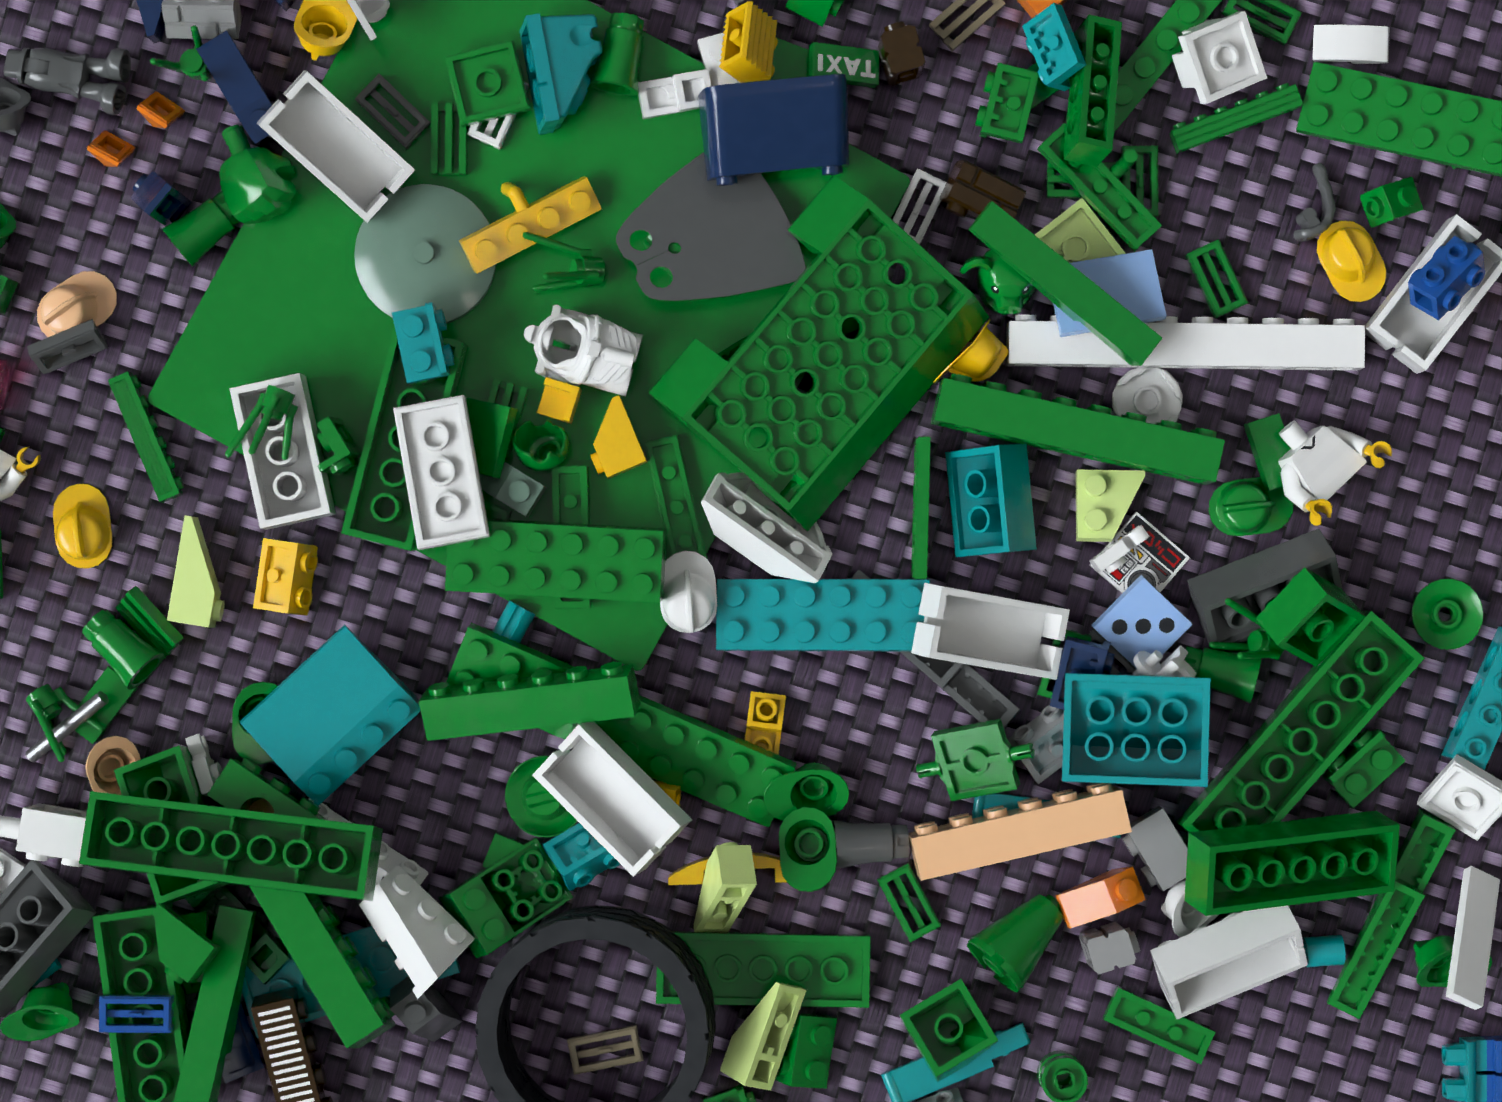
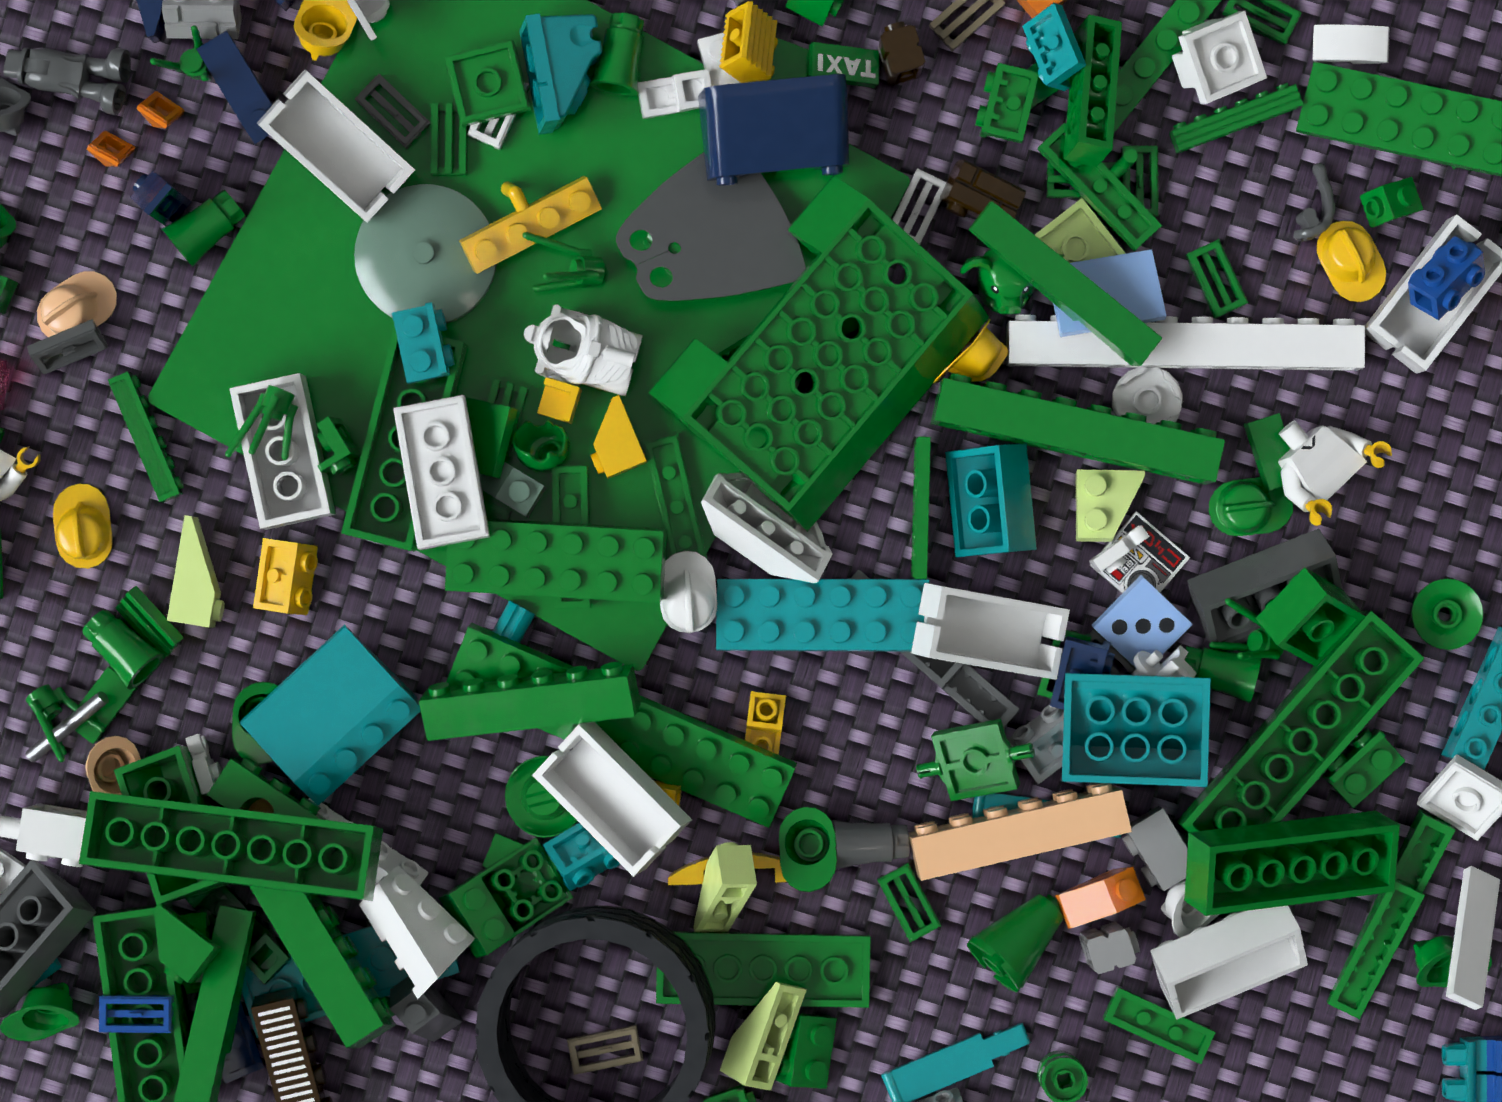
(254, 179): green piece -> none
(809, 786): green piece -> none
(948, 1030): green slope -> none
(1324, 950): teal piece -> none

